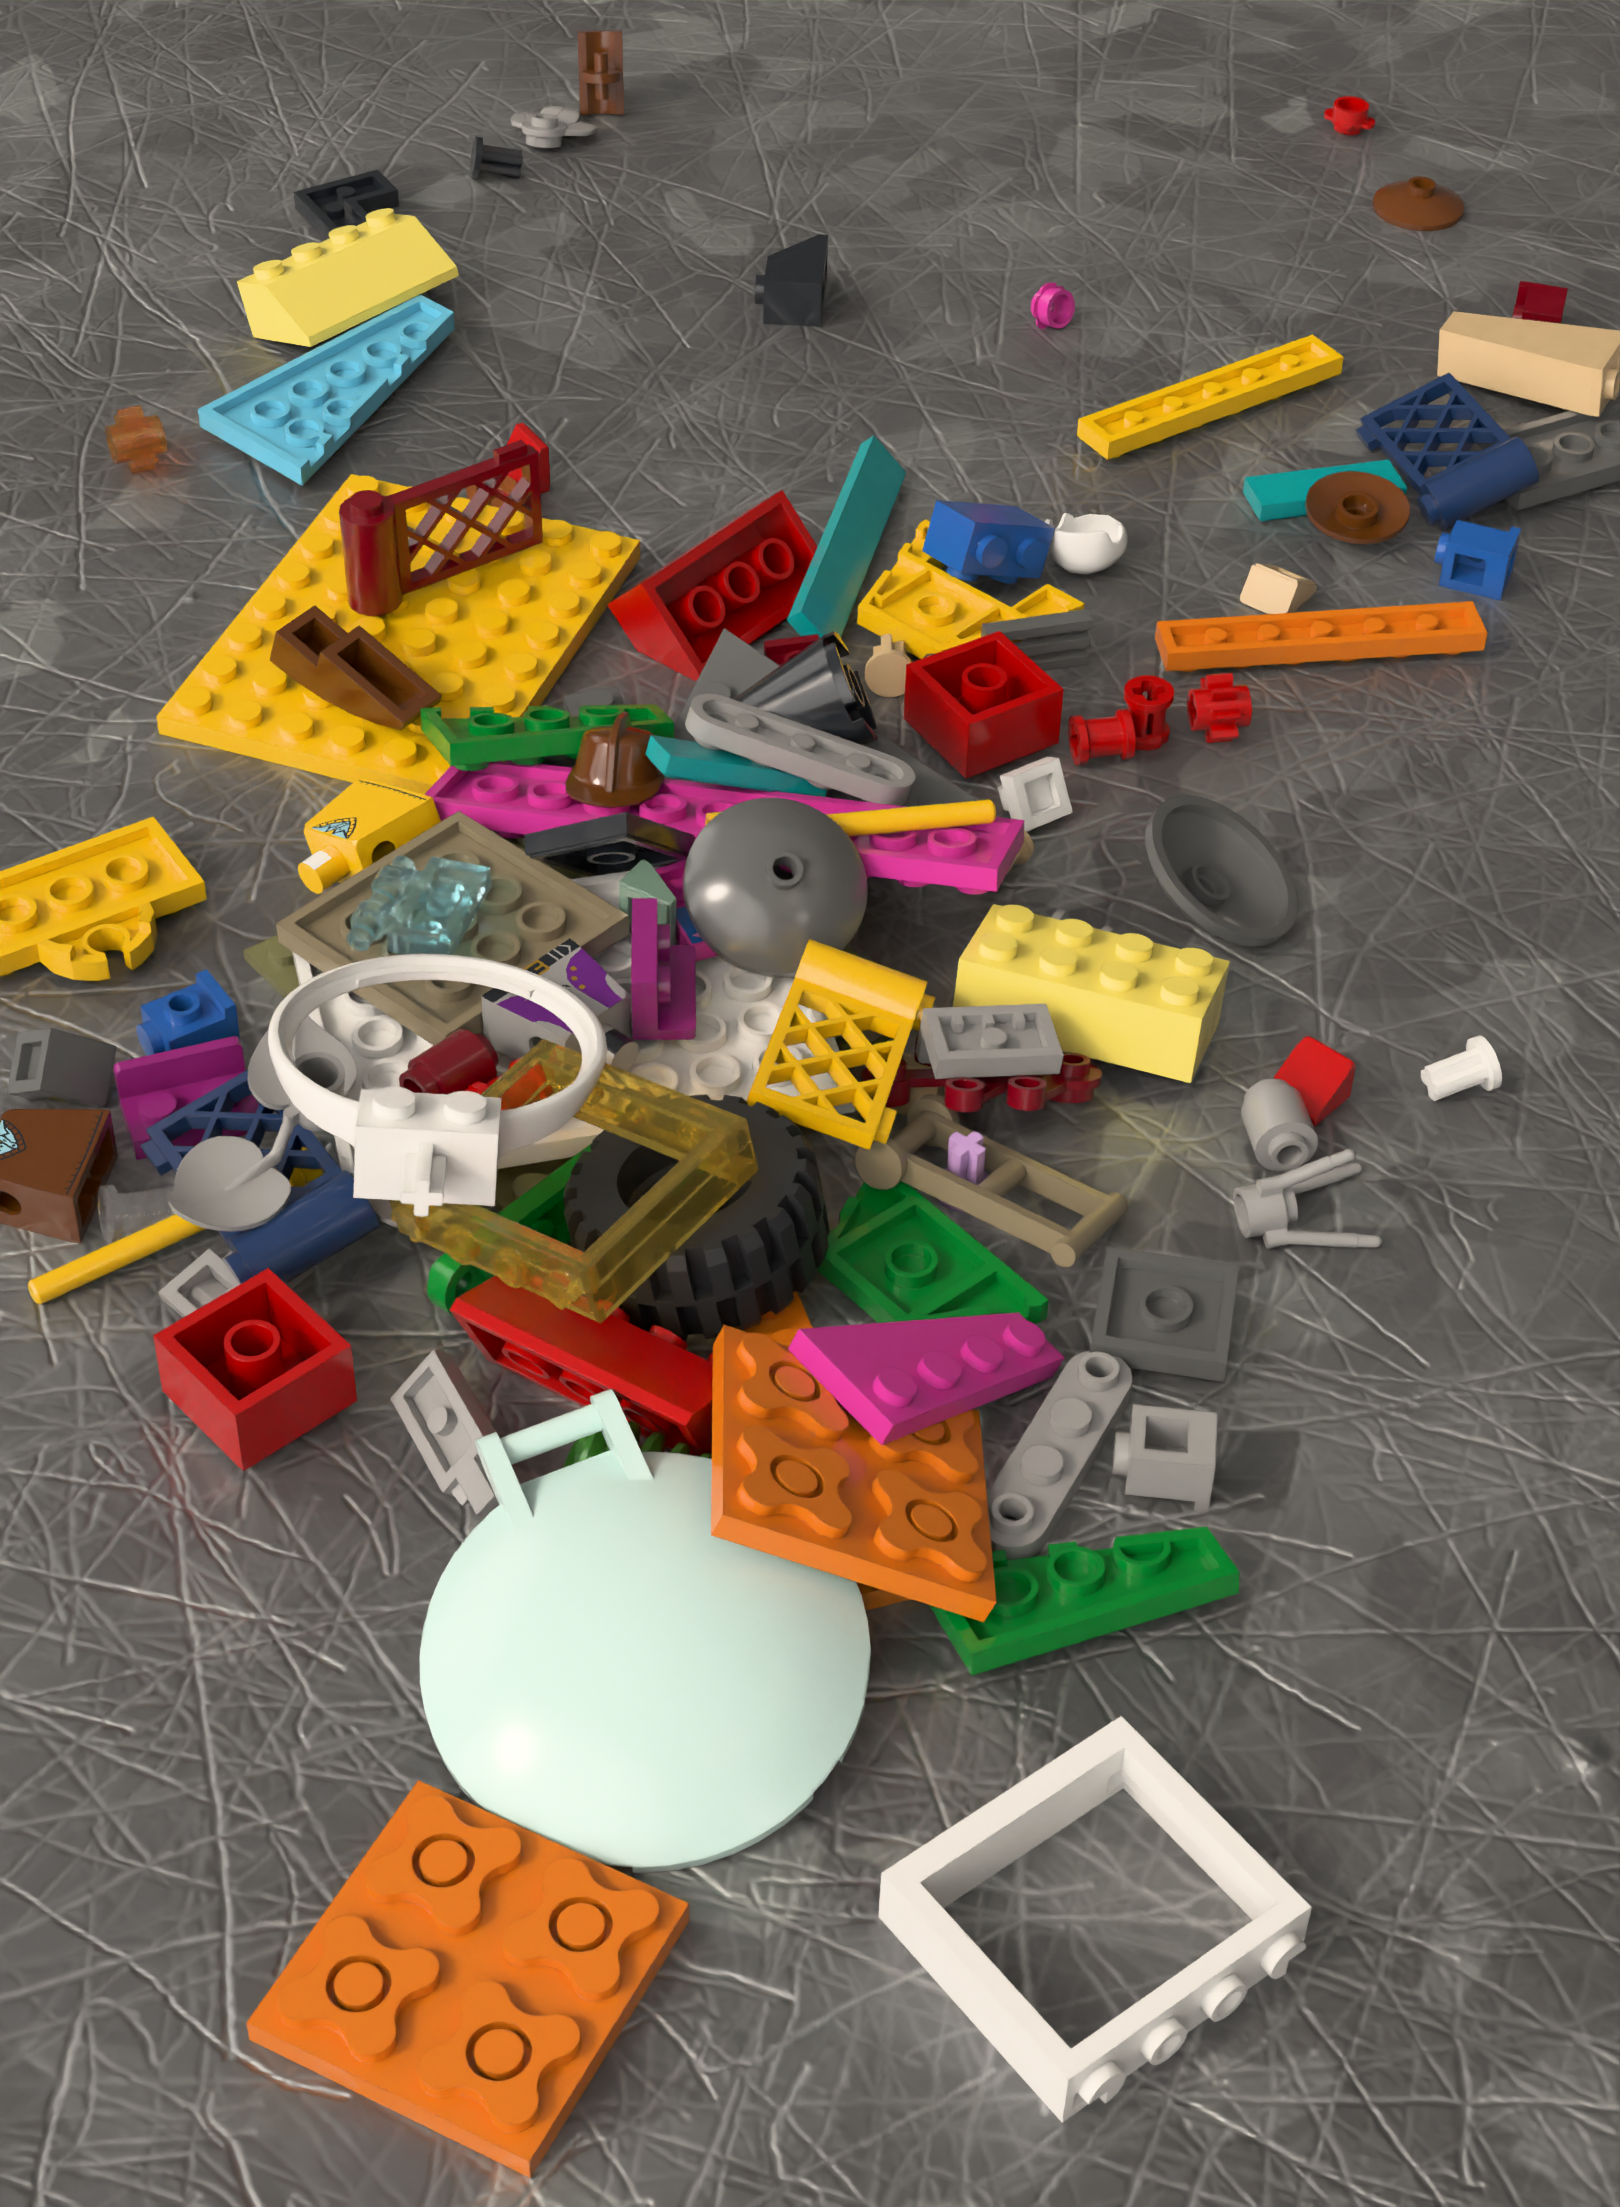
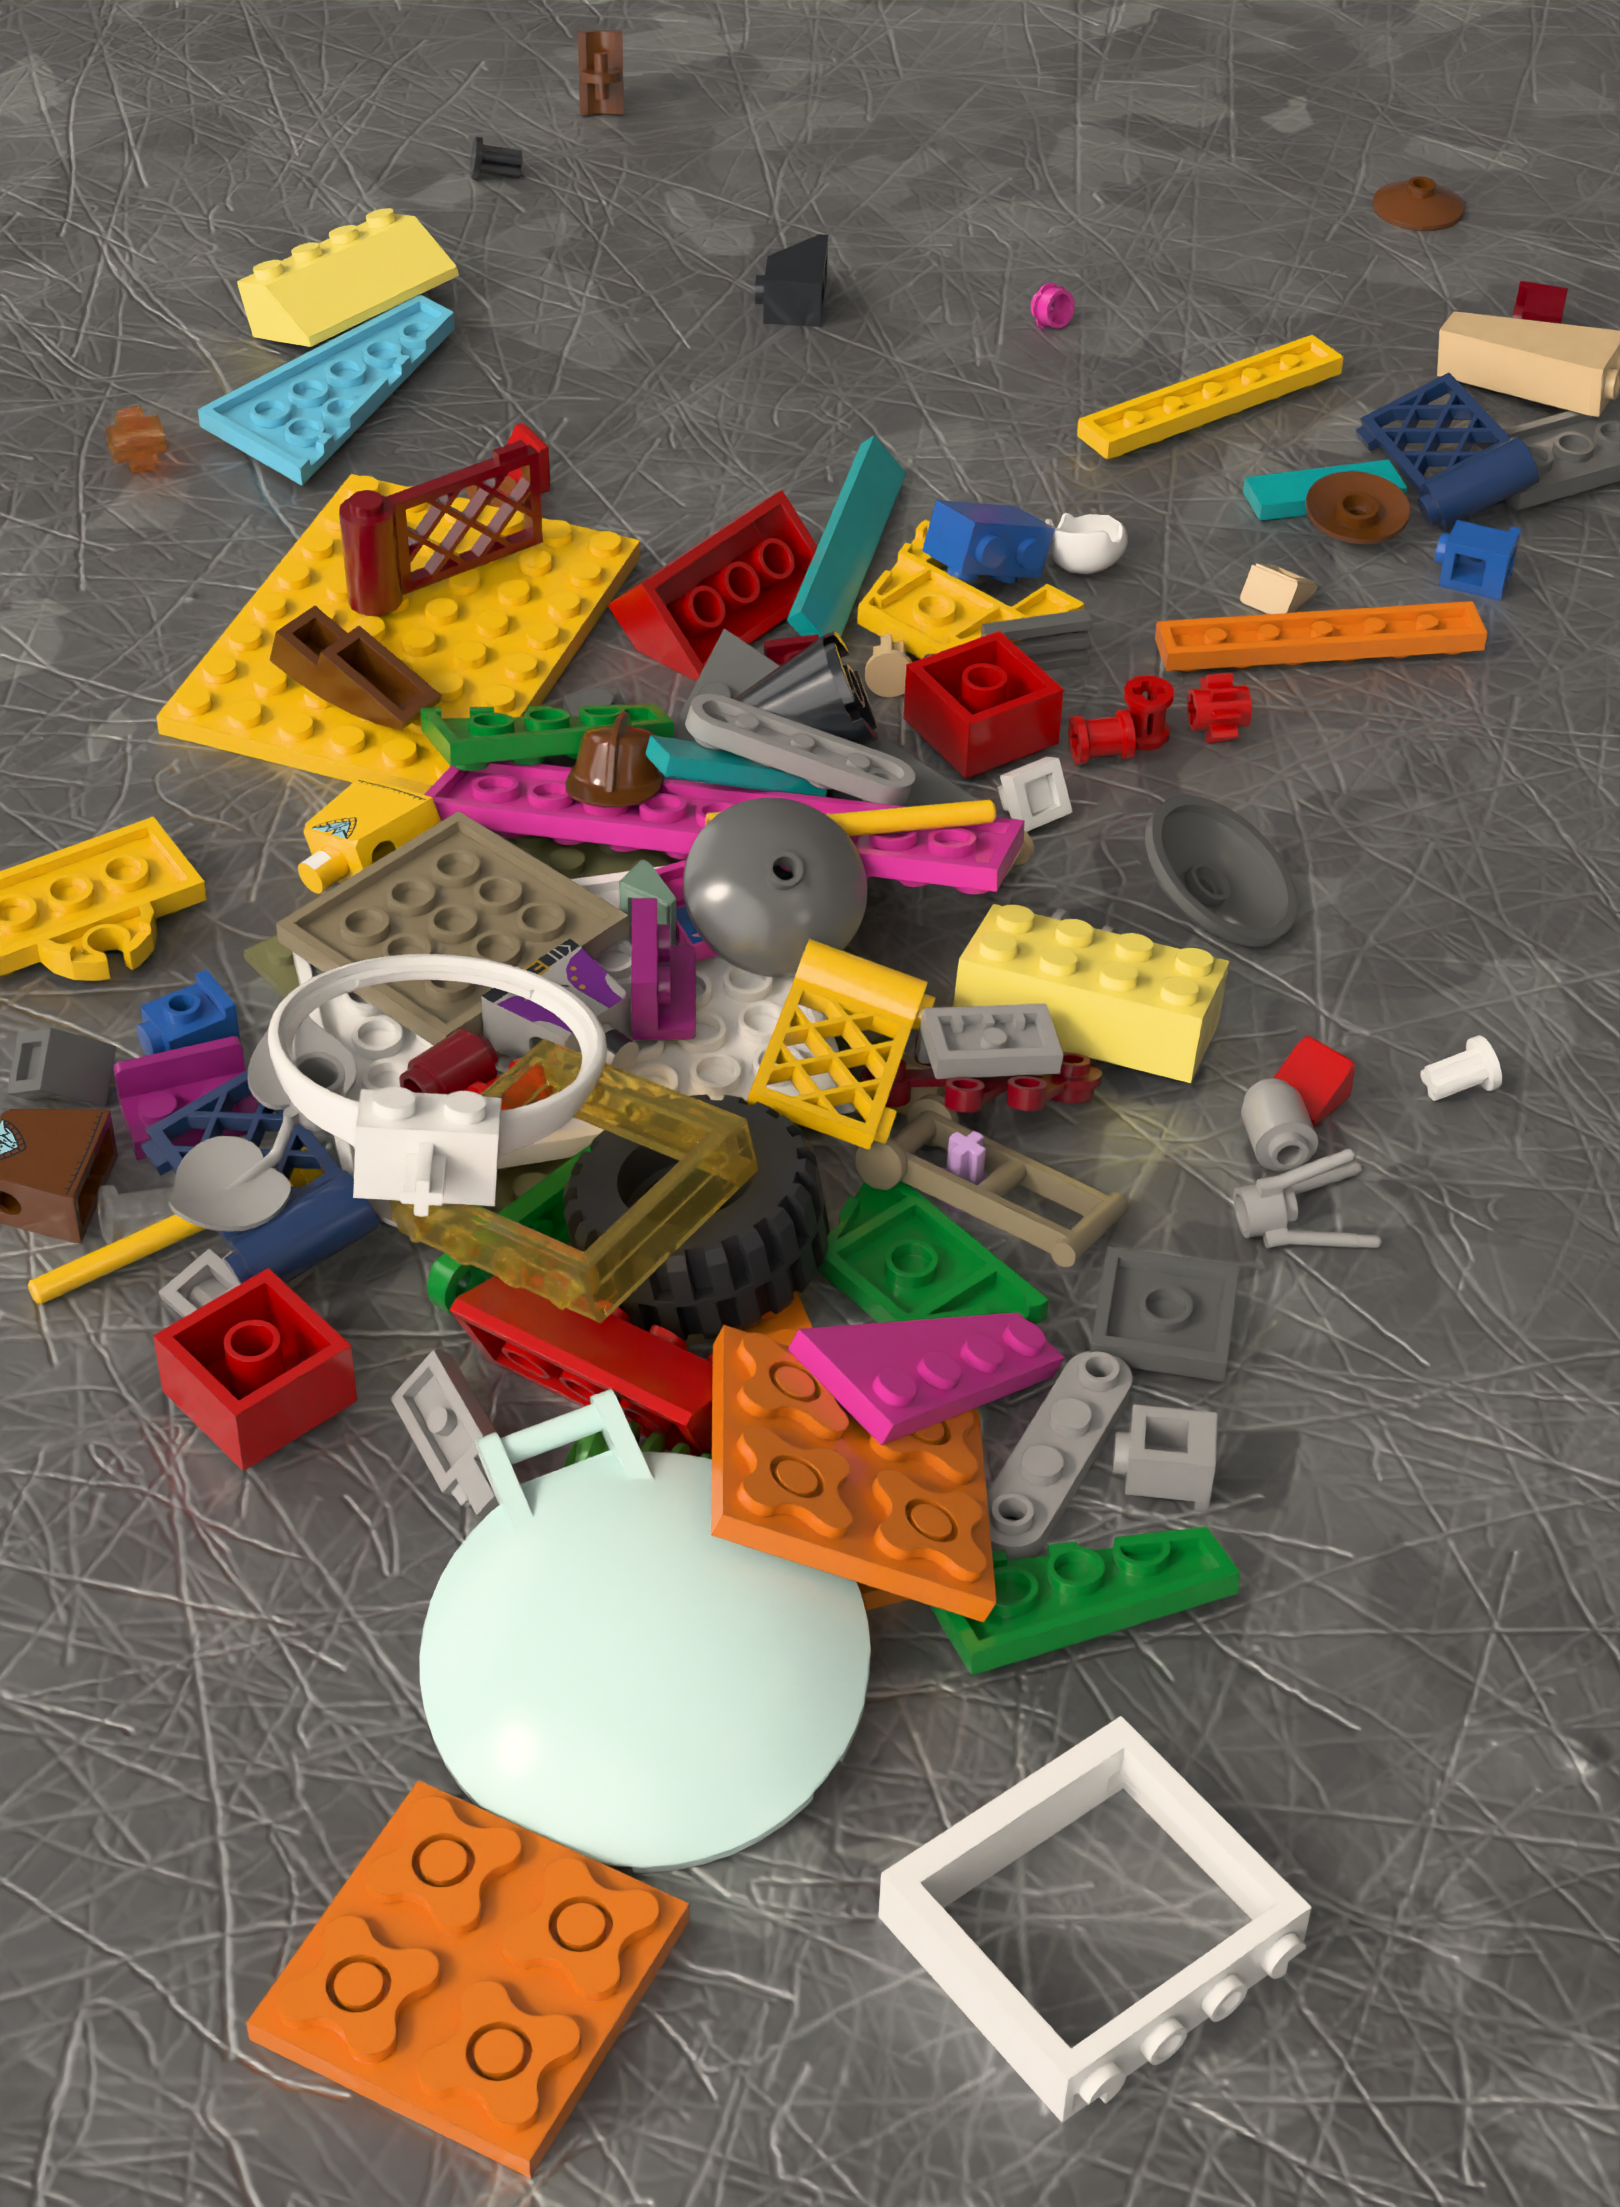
(345, 201): black plate -> none
(435, 911): clear light blue plate -> none
(549, 126): light grey plate -> none
(608, 844): black plate -> none
(1350, 115): red plate -> none

